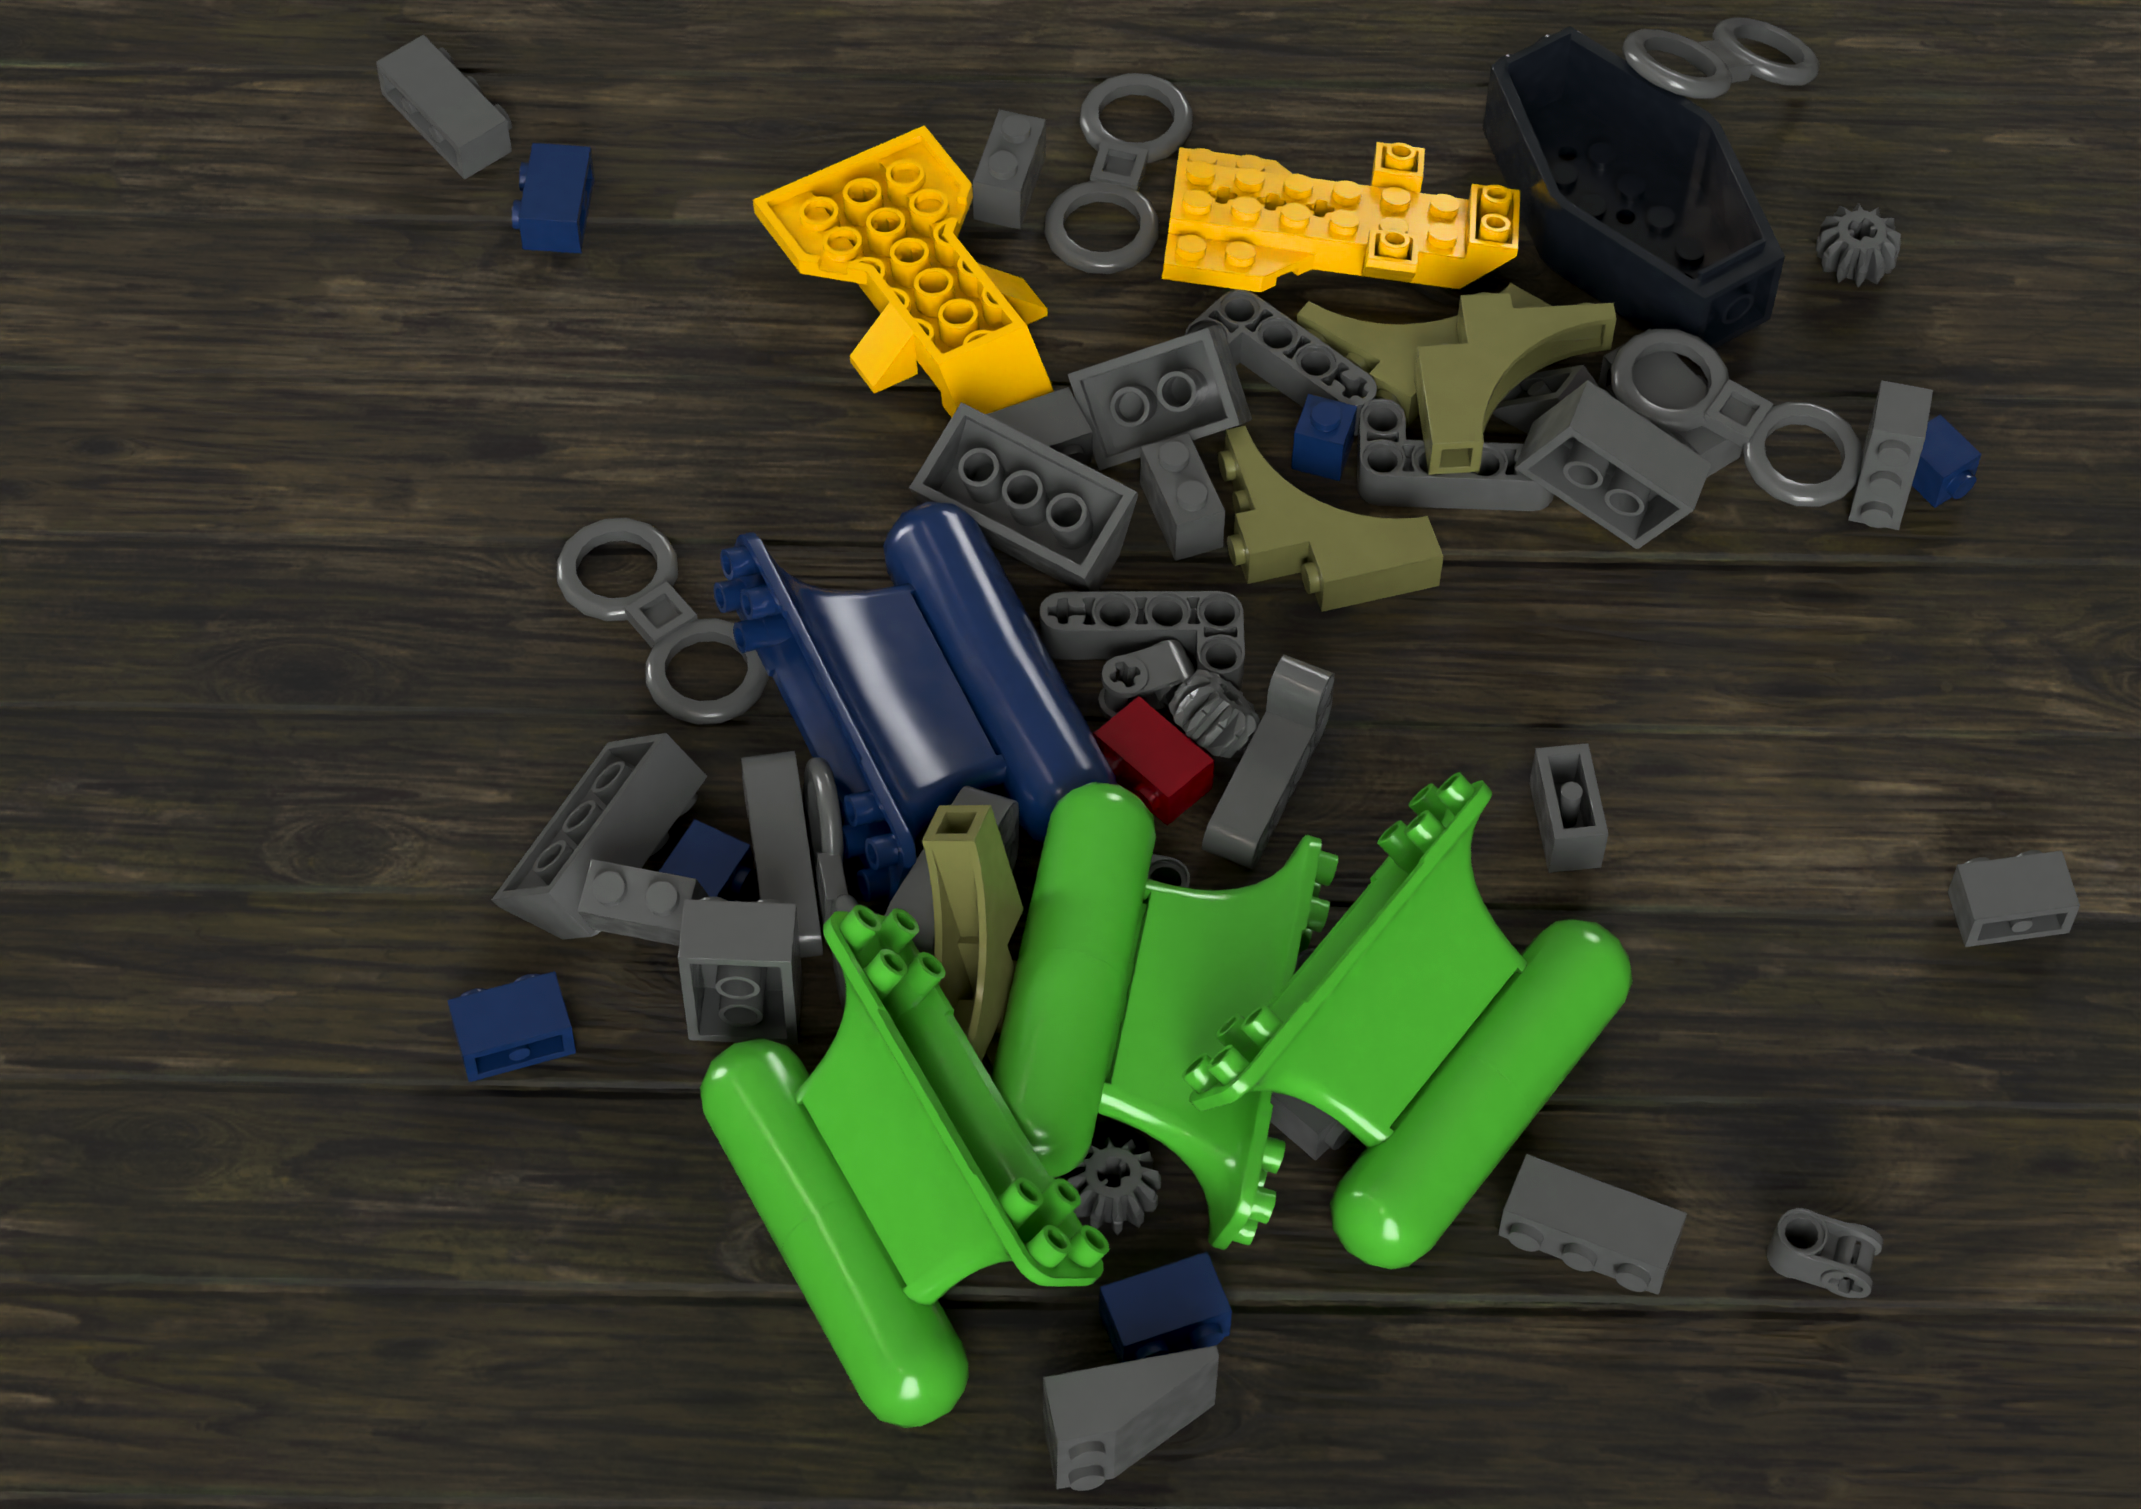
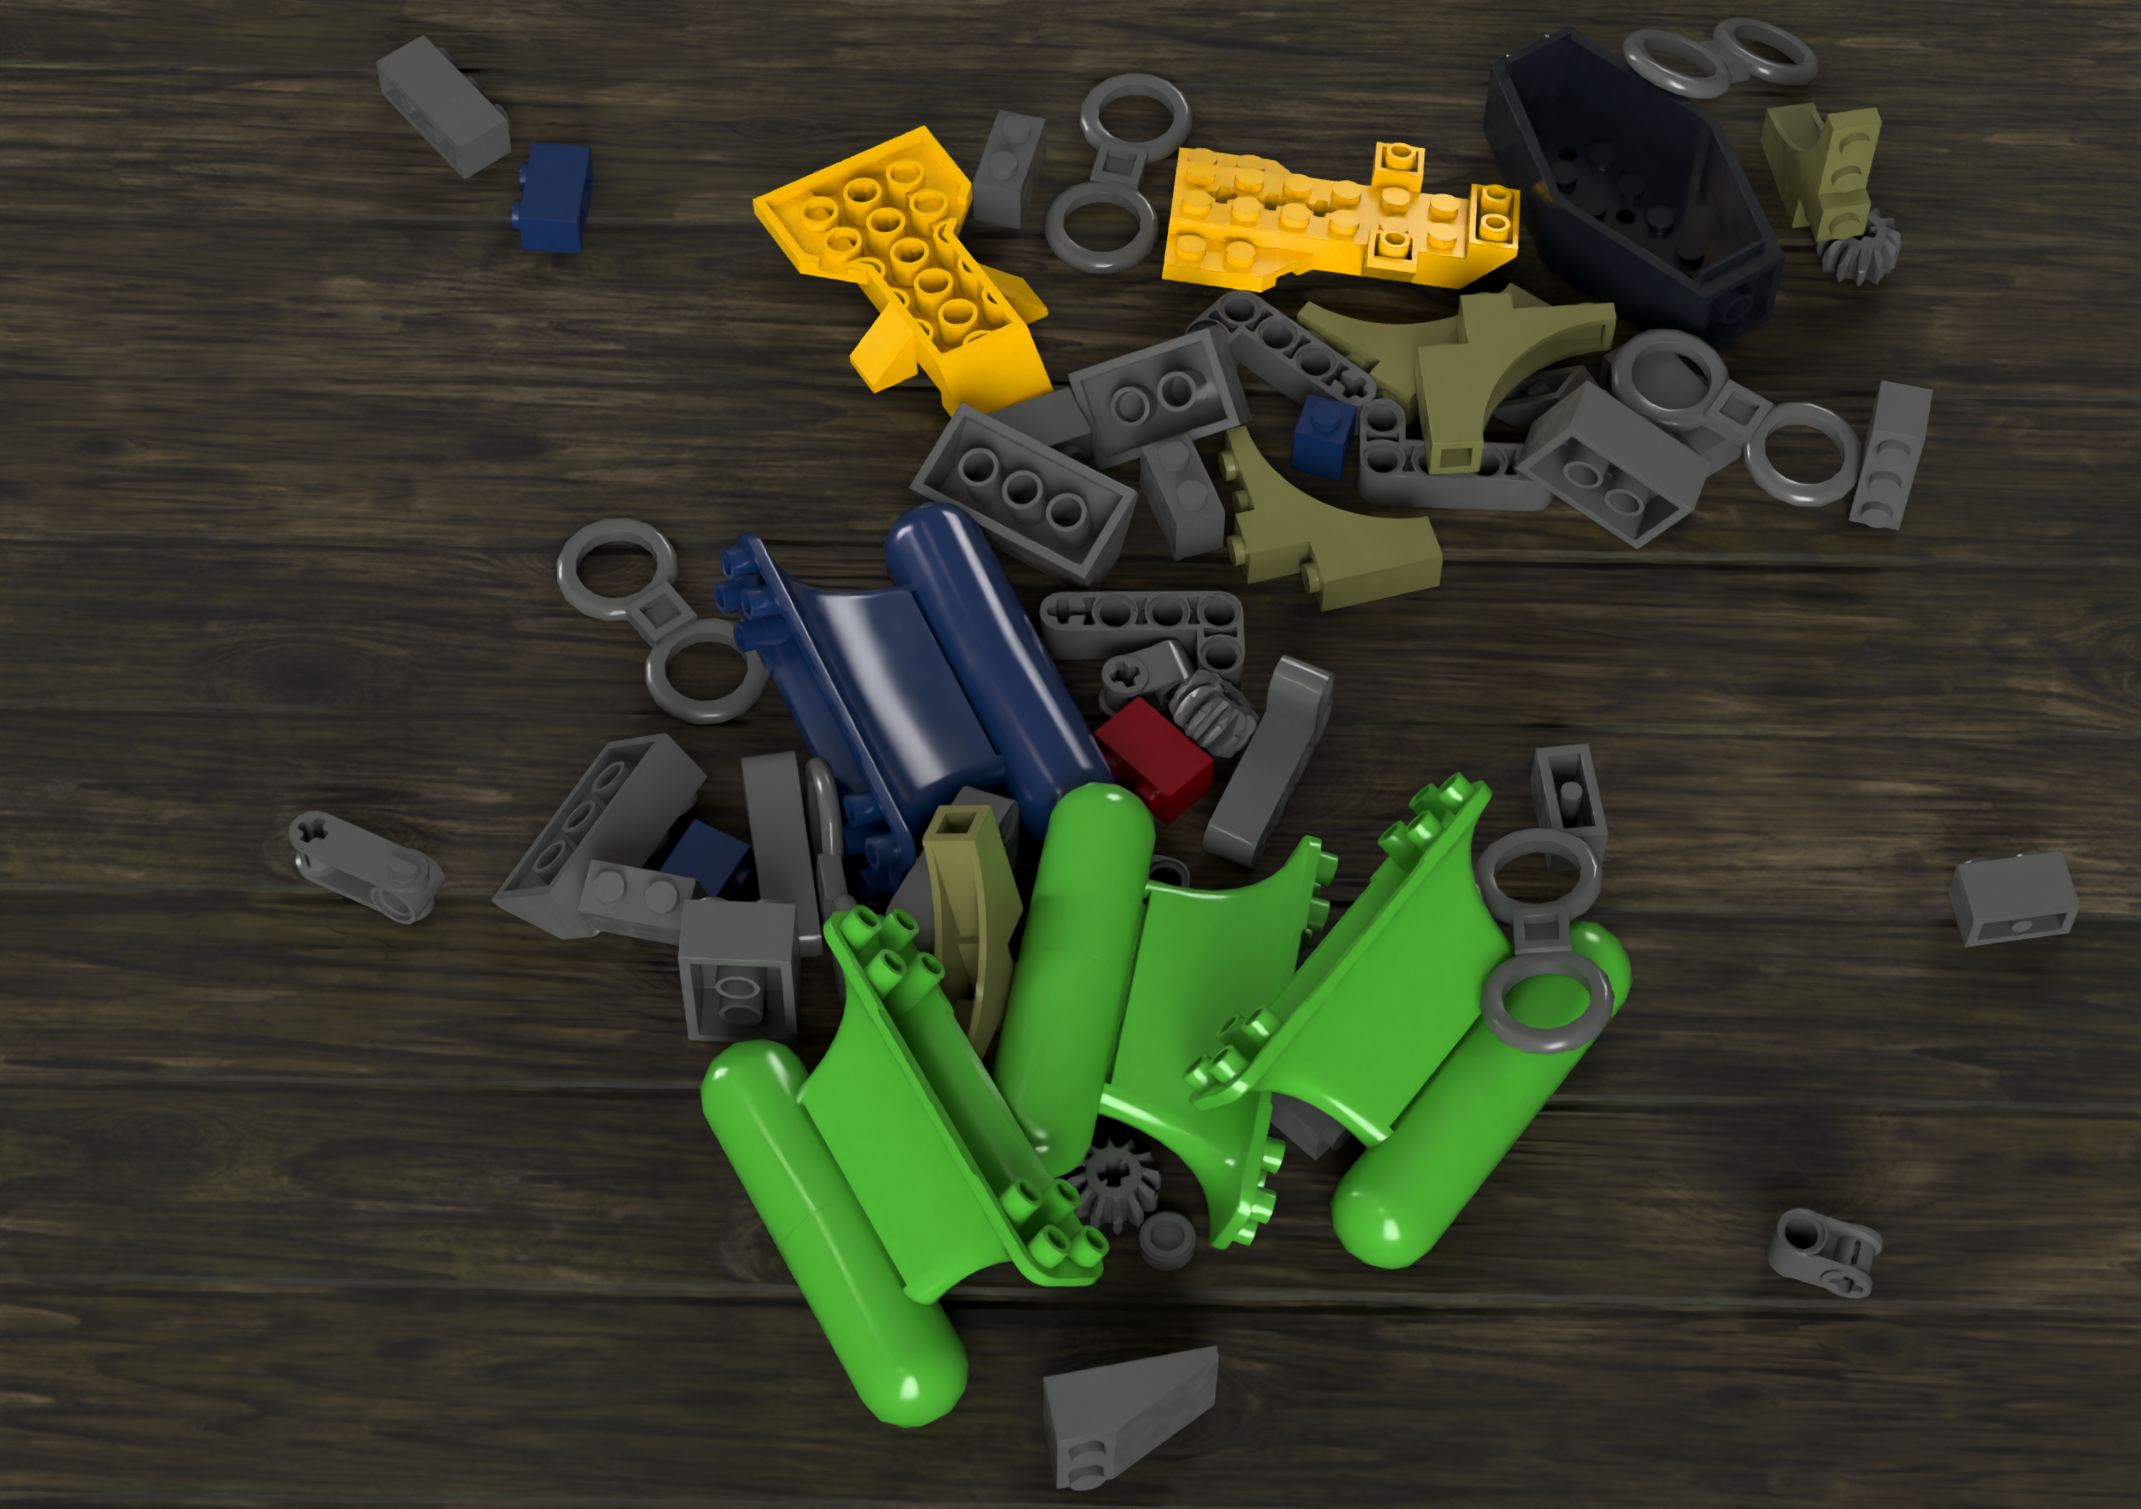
(365, 866): none -> dark grey piece
(511, 1026): dark blue brick -> none
(1166, 1310): dark blue brick -> none
(1167, 1241): none -> dark grey tile
(1543, 942): none -> dark grey bar
(1591, 1225): dark grey brick -> none
(1822, 166): none -> olive arch
(1945, 464): dark blue brick -> none

